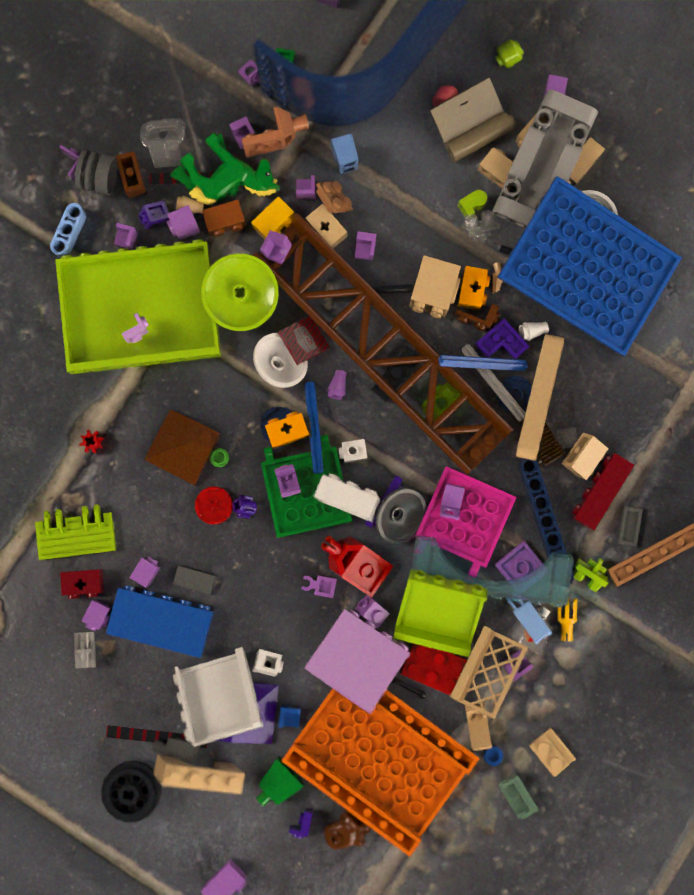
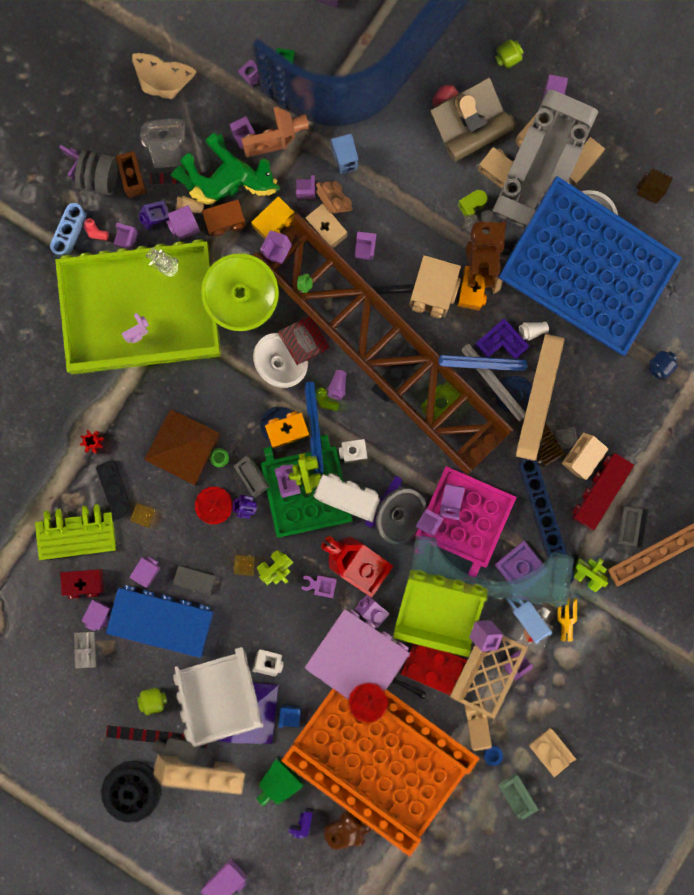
(93, 232): none -> coral arm
(114, 489): none -> black plate
(142, 515): none -> clear yellow plate
(151, 701): none -> lime head
(160, 78): none -> tan piece
(162, 262): none -> clear hips
(244, 565): none -> clear yellow plate
(251, 476): none -> dark grey tile
(277, 571): none -> lime hips
(304, 283): none -> bright green plate
(306, 464): none -> lime hips
(324, 401): none -> clear neon green arm
(368, 702): none -> red tile
(429, 522): none -> medium lavender panel
(466, 109): none -> leg
(484, 258): none -> reddish brown piece
(486, 635): none -> medium lavender panel
(492, 316): reddish brown bracket -> none
(653, 185): none -> dark brown brick
(663, 364): none -> dark blue head

